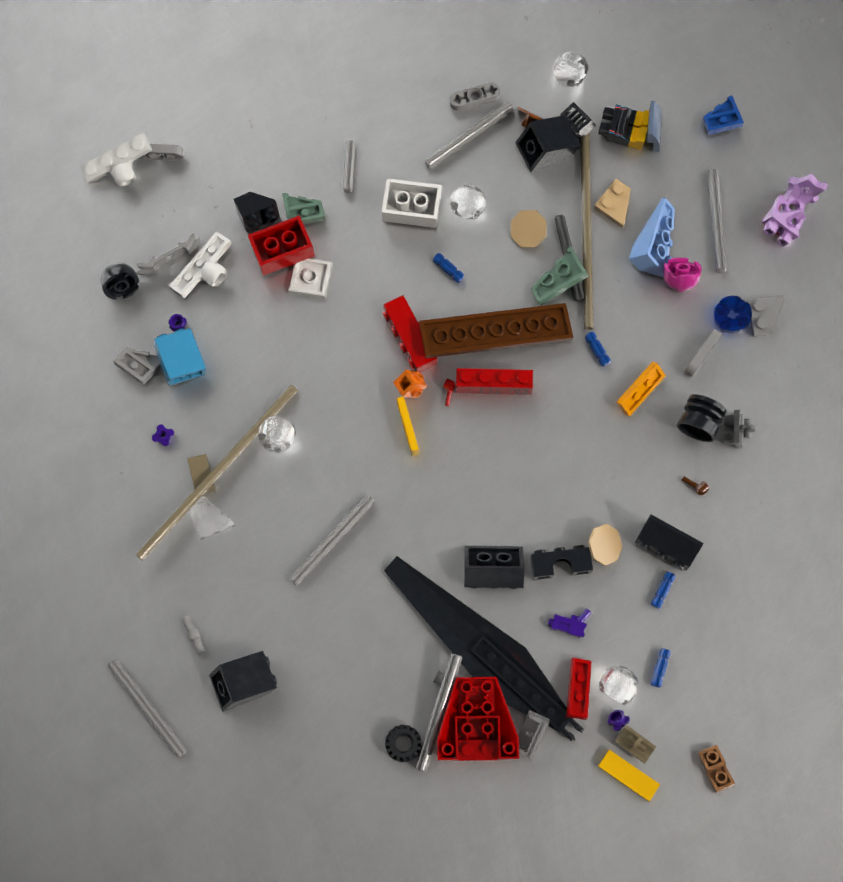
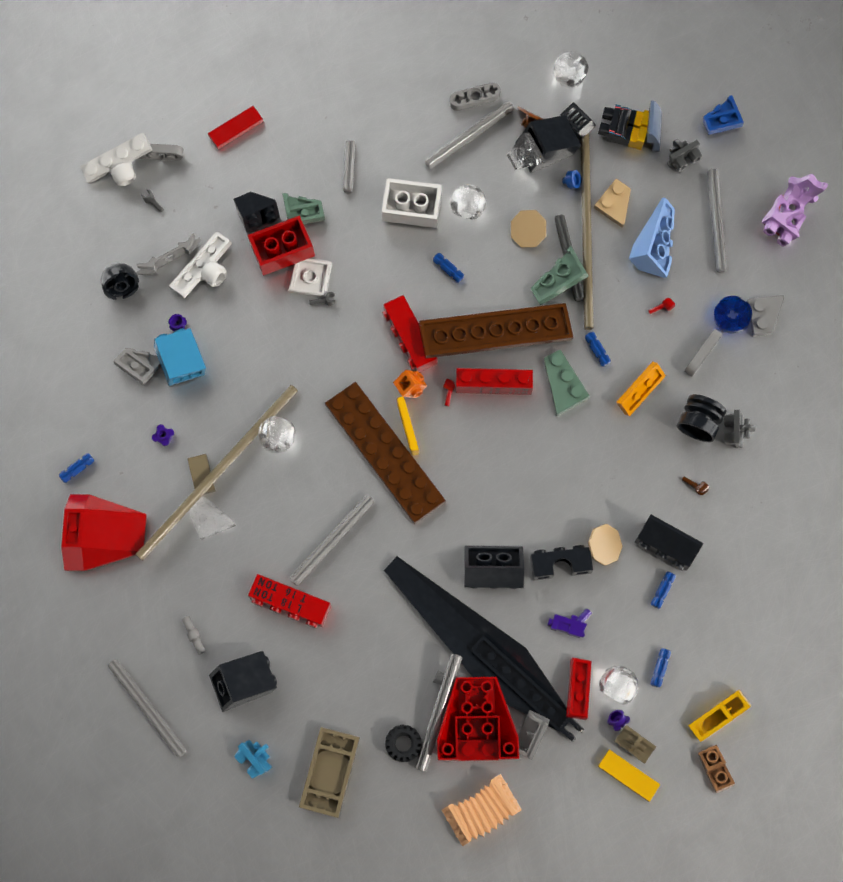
(76, 467): none -> blue axle
(99, 532): none -> red wedge
(150, 199): none -> dark grey hand
(235, 127): none -> red tile
(257, 757): none -> dark azure hips
(289, 600): none -> red brick
(324, 300): none -> dark grey hand
(329, 772): none -> dark tan slope
(385, 452): none -> reddish brown plate
(482, 811): none -> light nougat piece
(525, 153): none -> clear wing
(564, 383): none -> sand green wing
(572, 179): none -> blue tile
(667, 303): none -> red hand
(681, 151): none -> dark grey hips
(681, 274): dark pink cylinder -> none
(720, 715): none -> yellow slope

